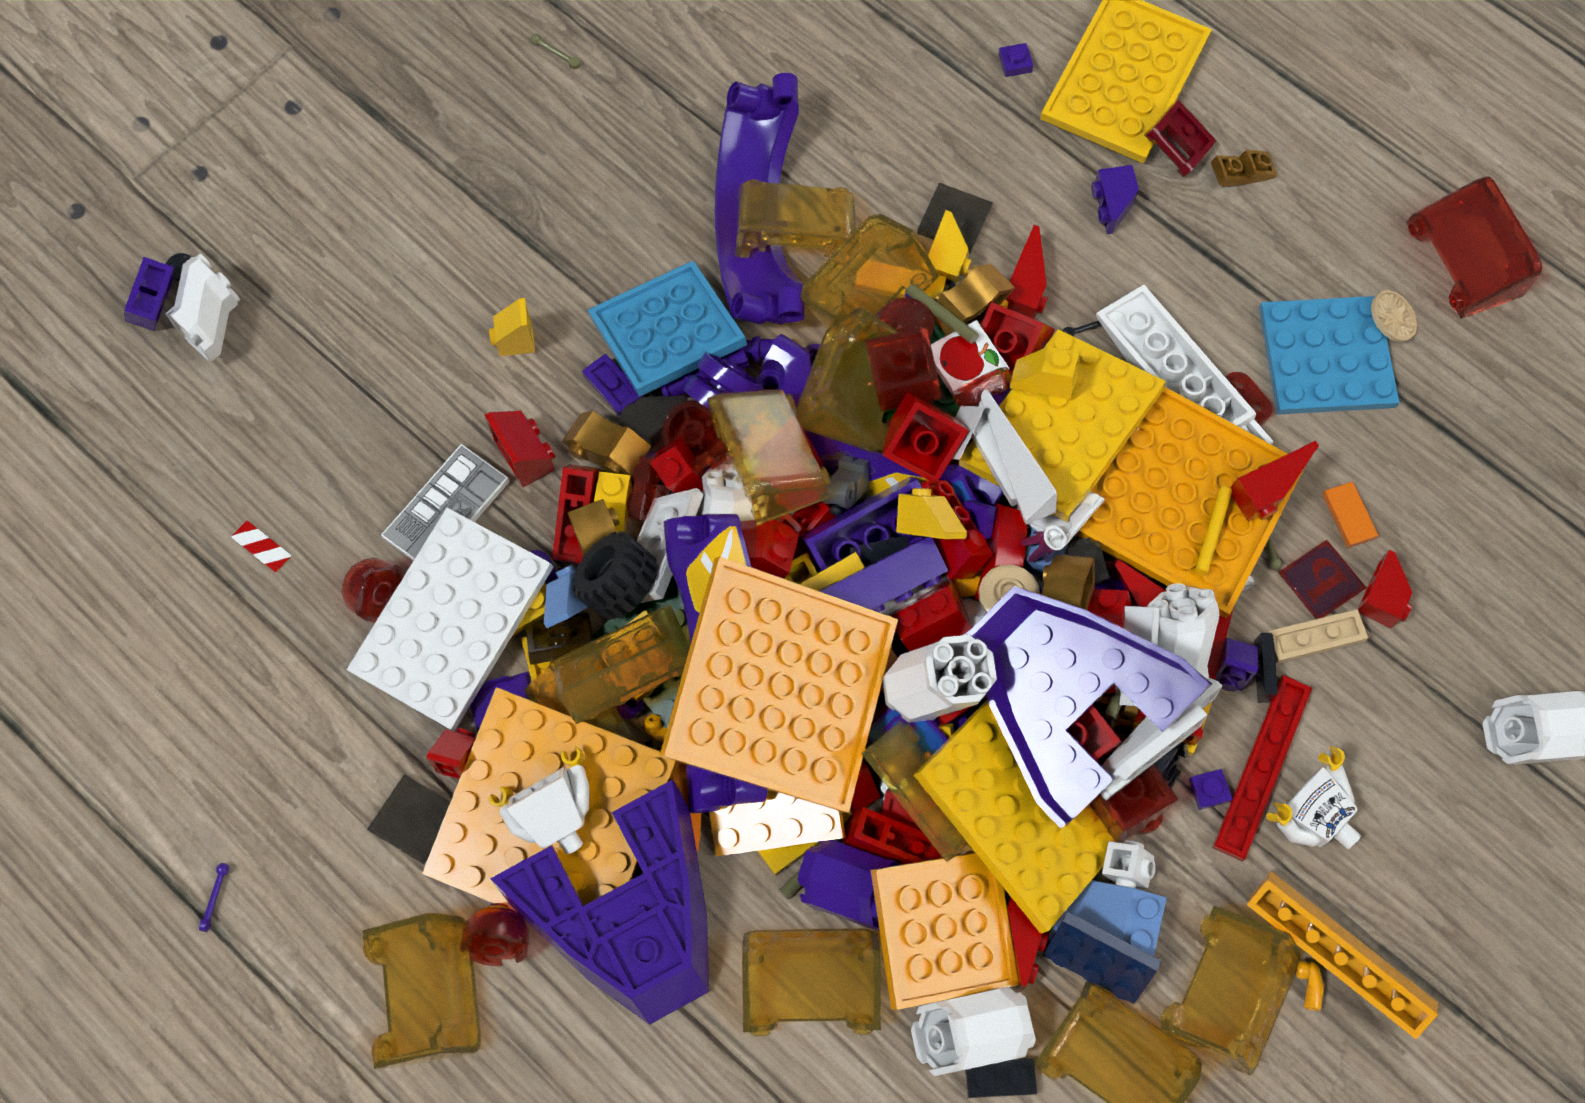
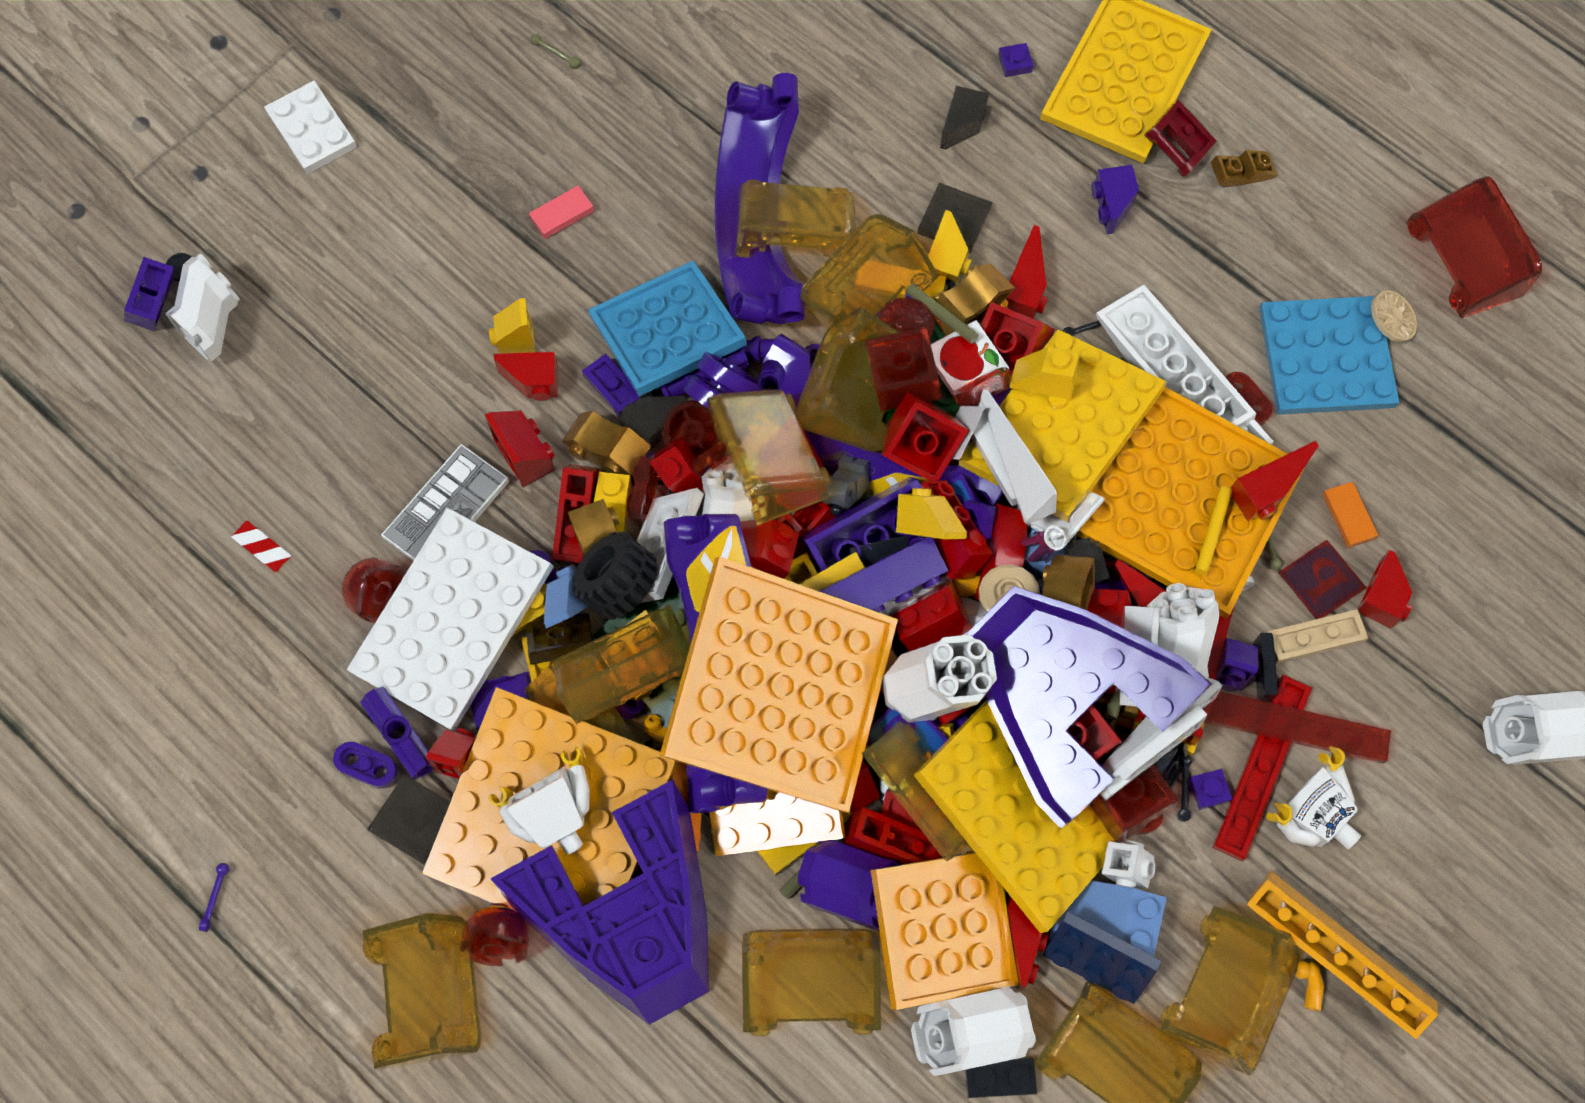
(310, 127): none -> white plate
(367, 765): none -> dark purple plate
(387, 718): none -> dark purple piece
(531, 373): none -> red slope
(561, 212): none -> coral tile
(965, 116): none -> clear smoke slope
(1184, 814): none -> black hinge
(1298, 726): none -> clear red tile

